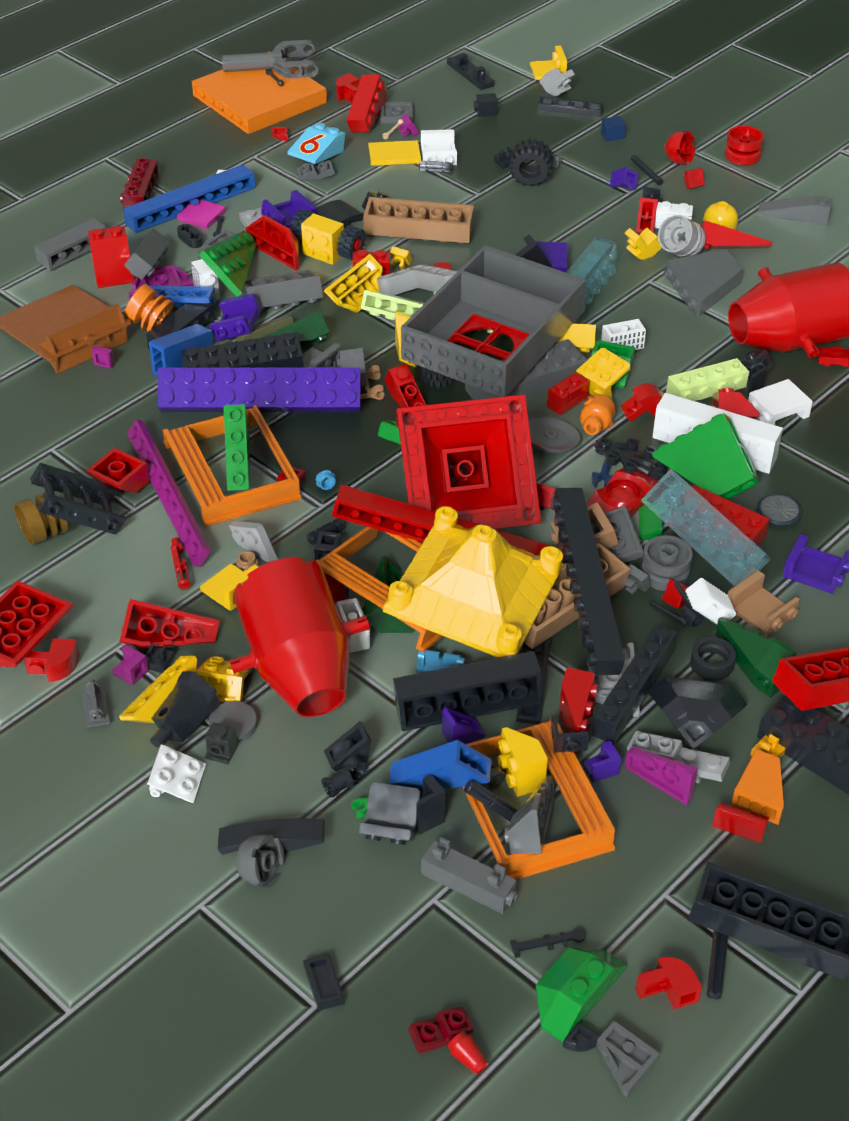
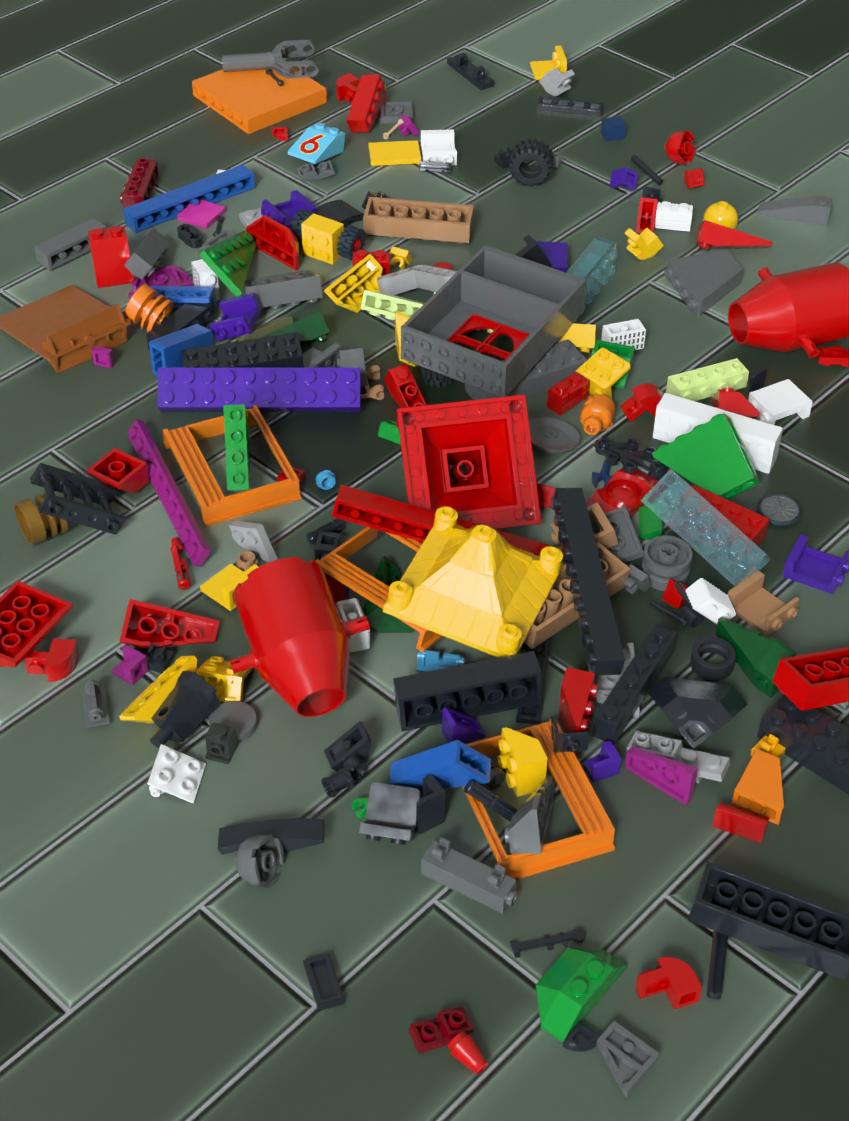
(486, 105): black brick -> none
(673, 235): light grey wheel -> none
(744, 145): red wheel -> none
(756, 361): black brick -> none

